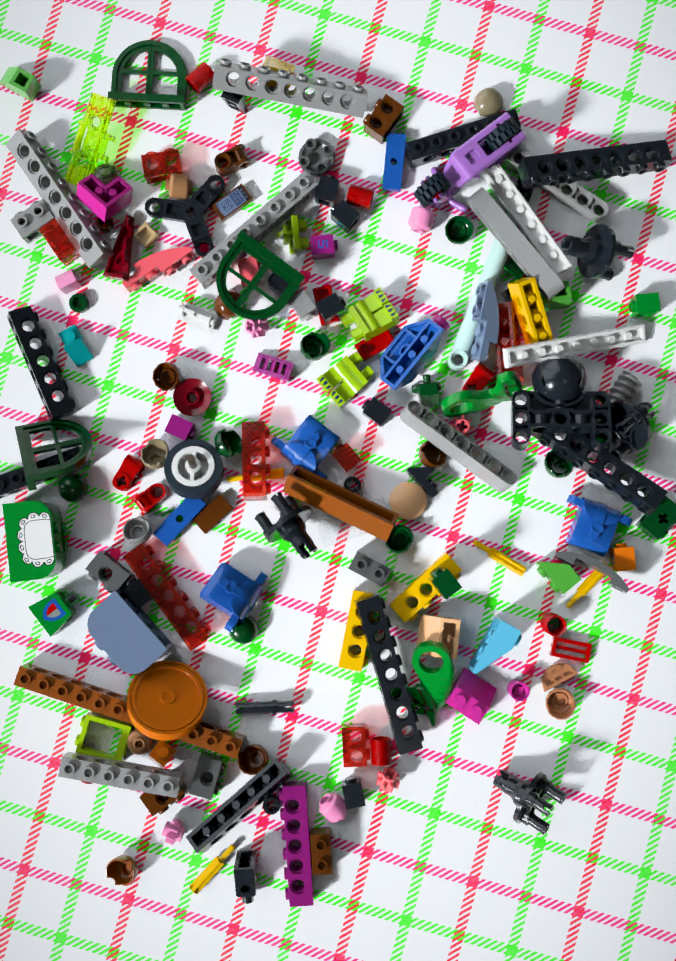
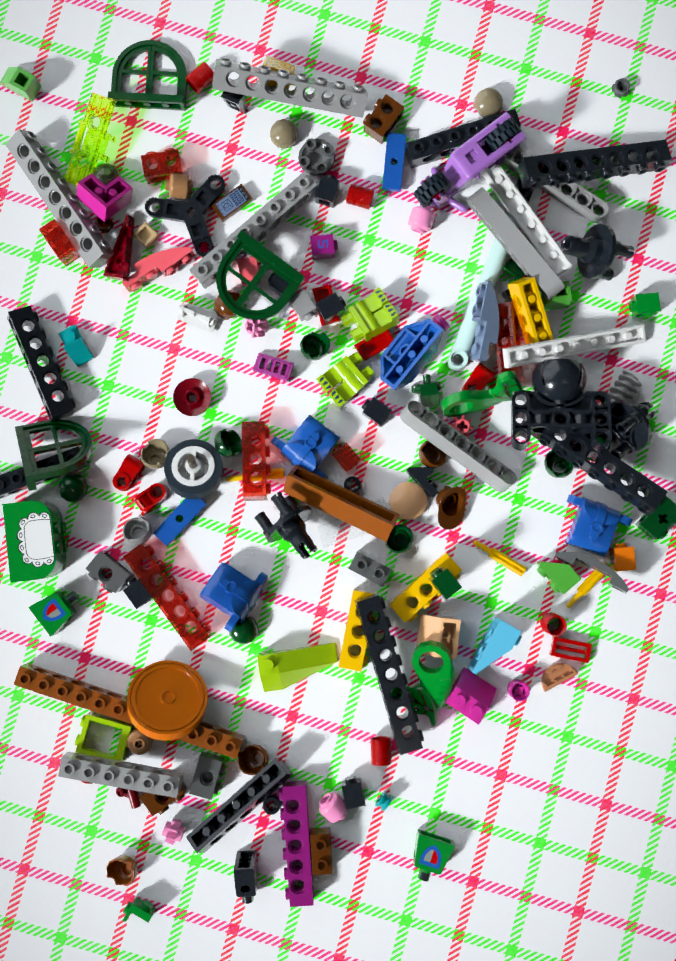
(31, 220): light grey brick -> none
(68, 281): bright pink brick -> none
(79, 303): dark green tile -> none
(126, 634): sand blue brick -> none
(131, 794): none -> dark red arm
(140, 908): none -> green bracket
(161, 753): orange brick -> none
(166, 376): reddish brown hair -> none
(180, 428): magenta brick -> none
(210, 871): yellow axle -> none
(213, 514): reddish brown tile -> none
(236, 159): reddish brown piece -> none
(265, 707): black pin -> none
(284, 133): none -> dark tan hair
(290, 666): none -> lime wedge
(291, 237): lime hips -> none
(344, 215): black brick -> none
(350, 745): clear red brick -> none
(384, 801): none -> teal bush
(388, 779): coral gear -> none
(431, 853): none -> green torso
(451, 506): none -> reddish brown piece
(459, 230): dark green hair -> none
(528, 797): black piece -> none
(560, 703): nougat hair -> none
(624, 84): none -> dark grey plate

